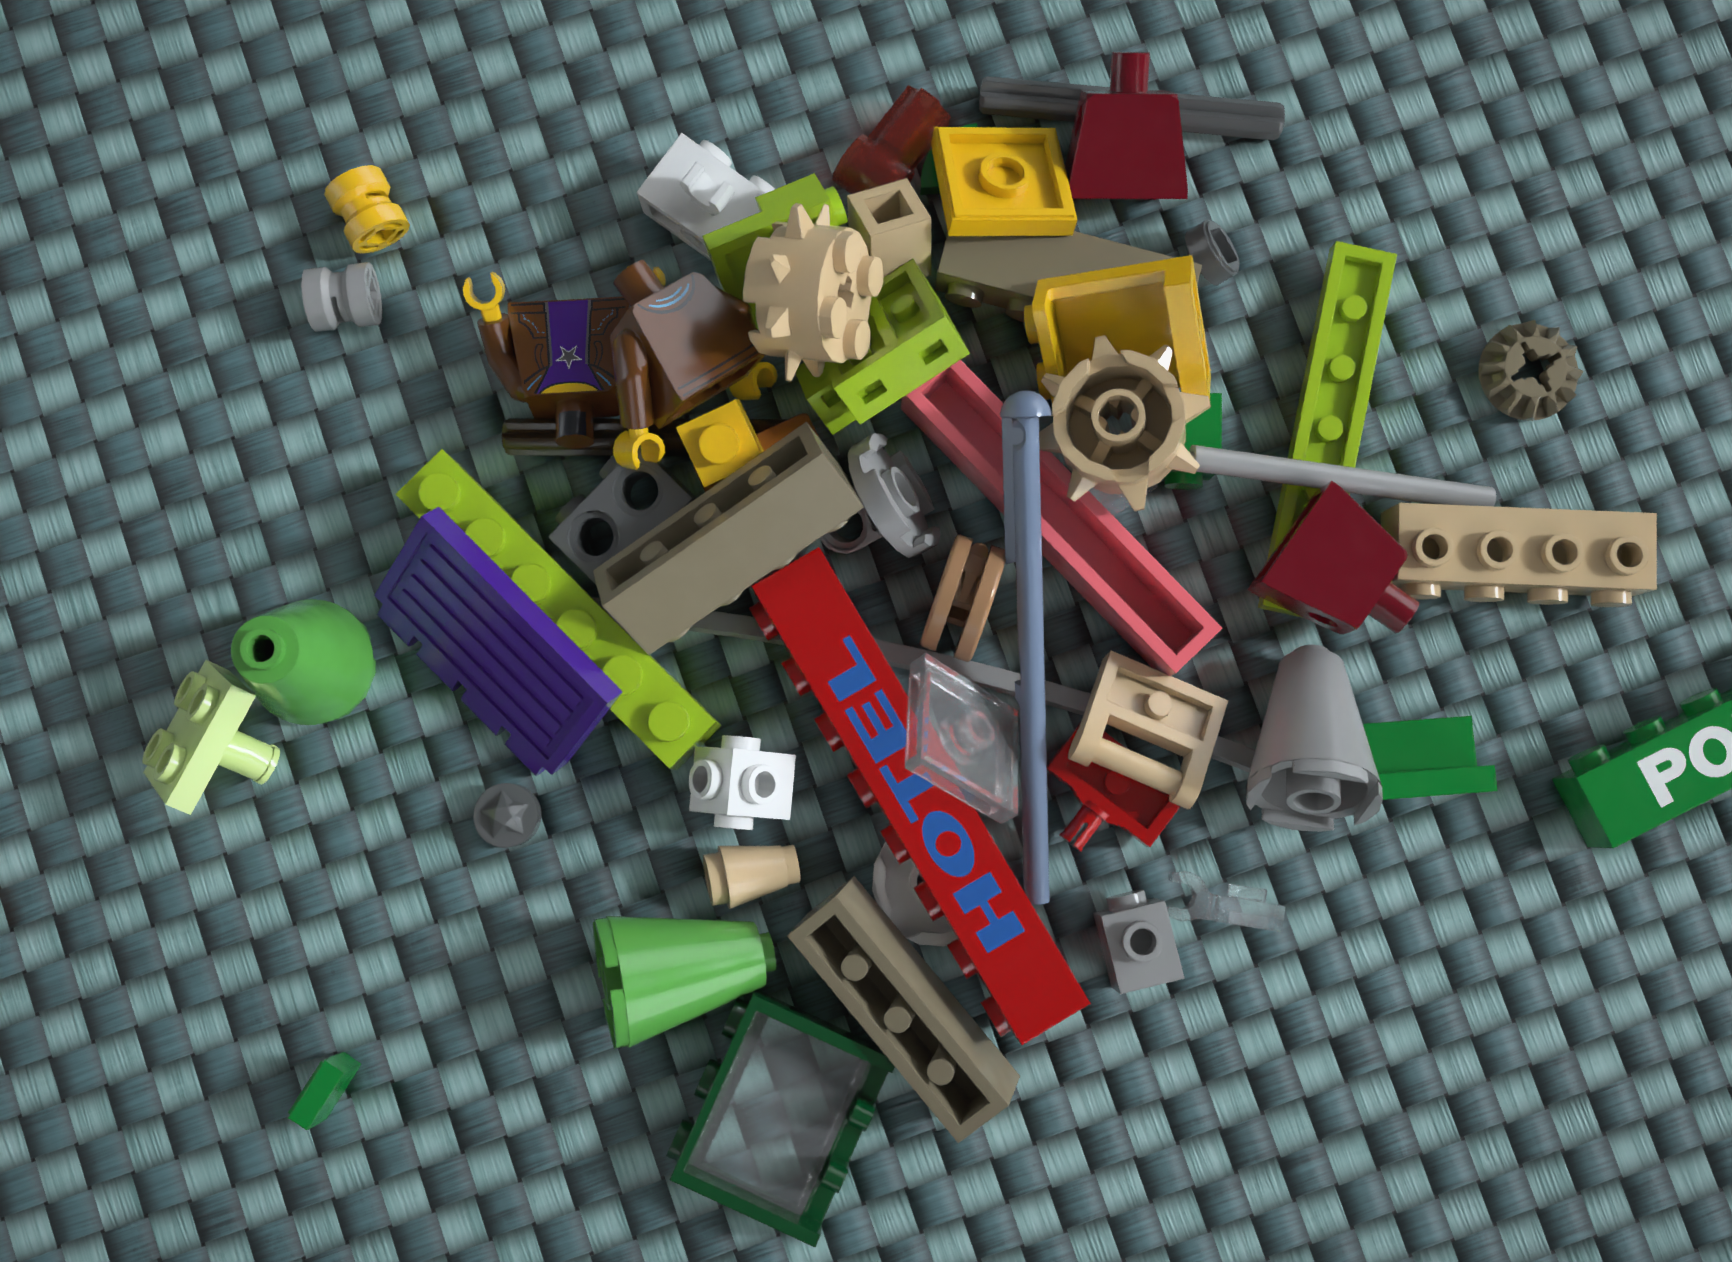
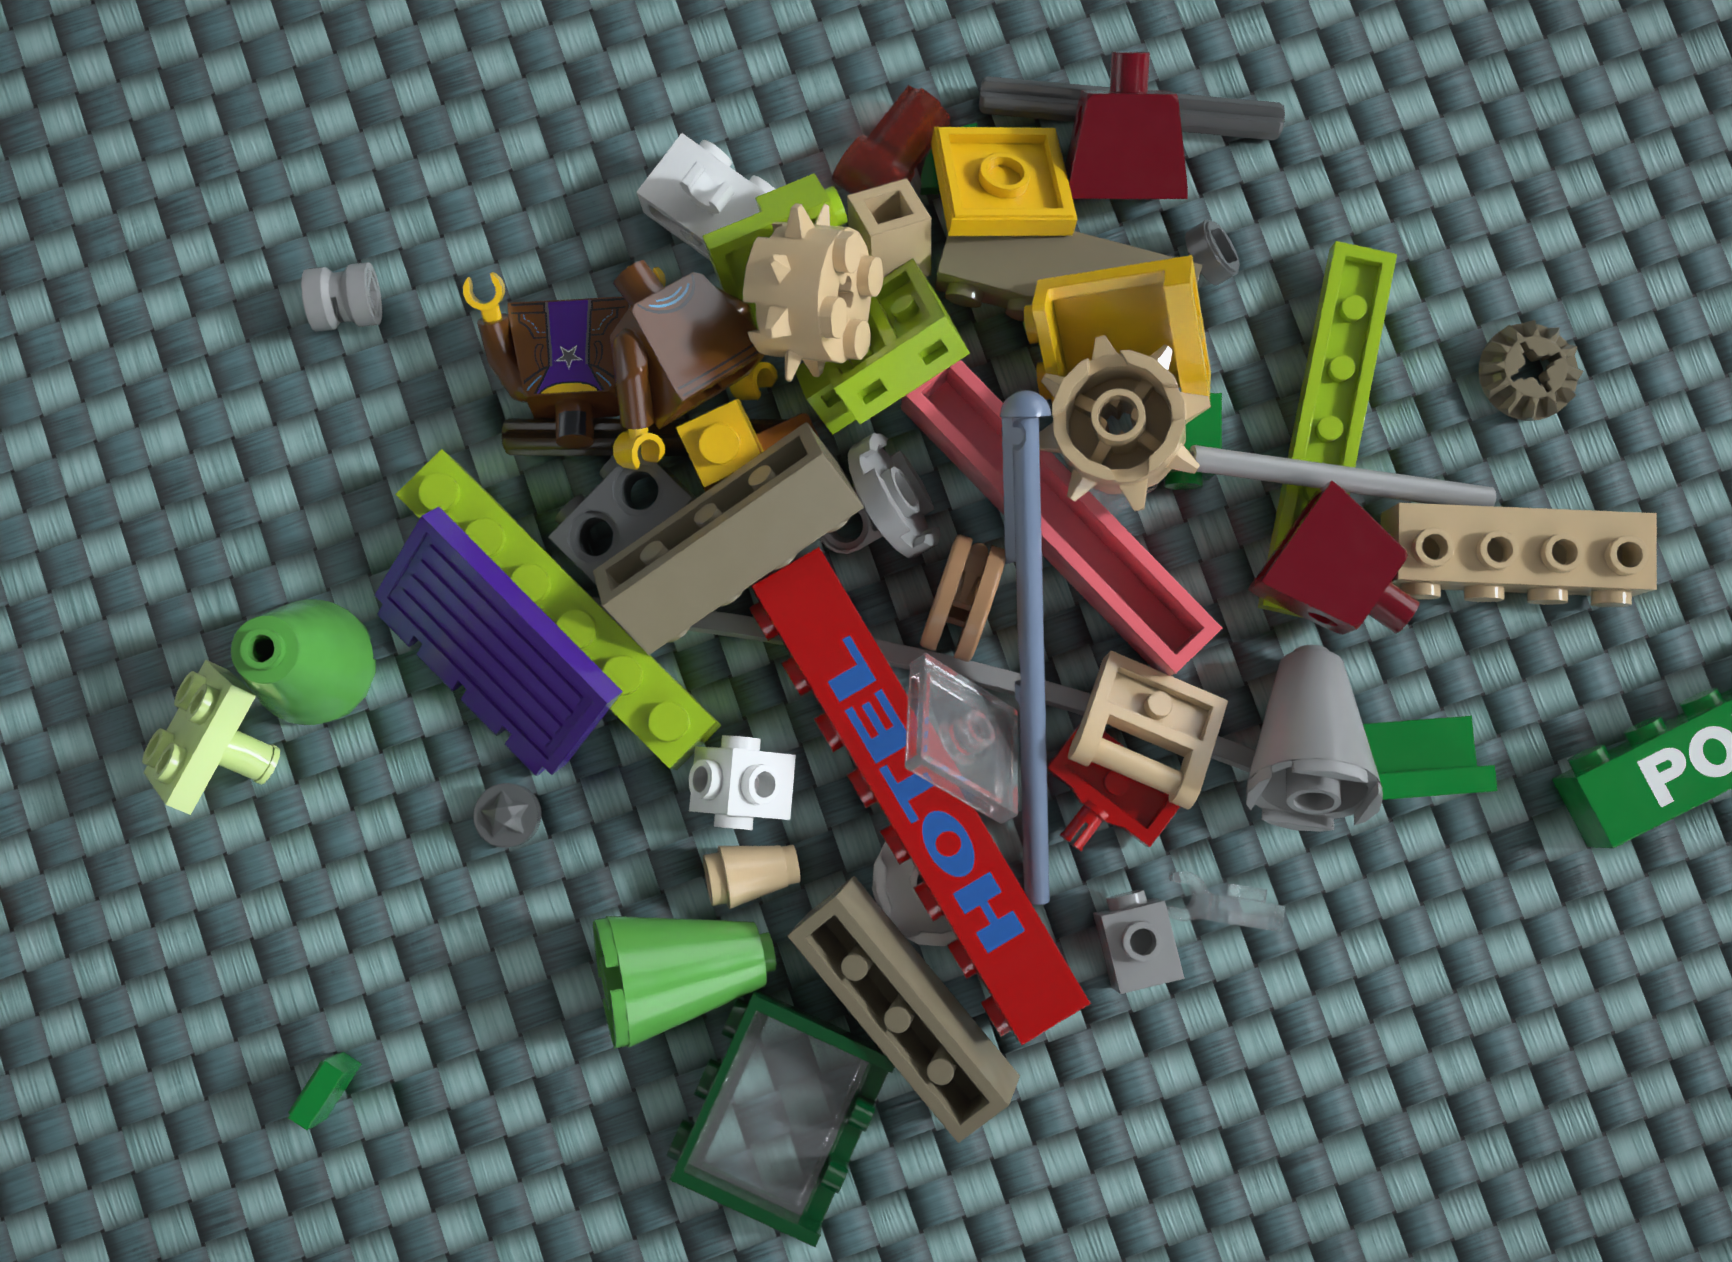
(364, 204): yellow wheel -> none

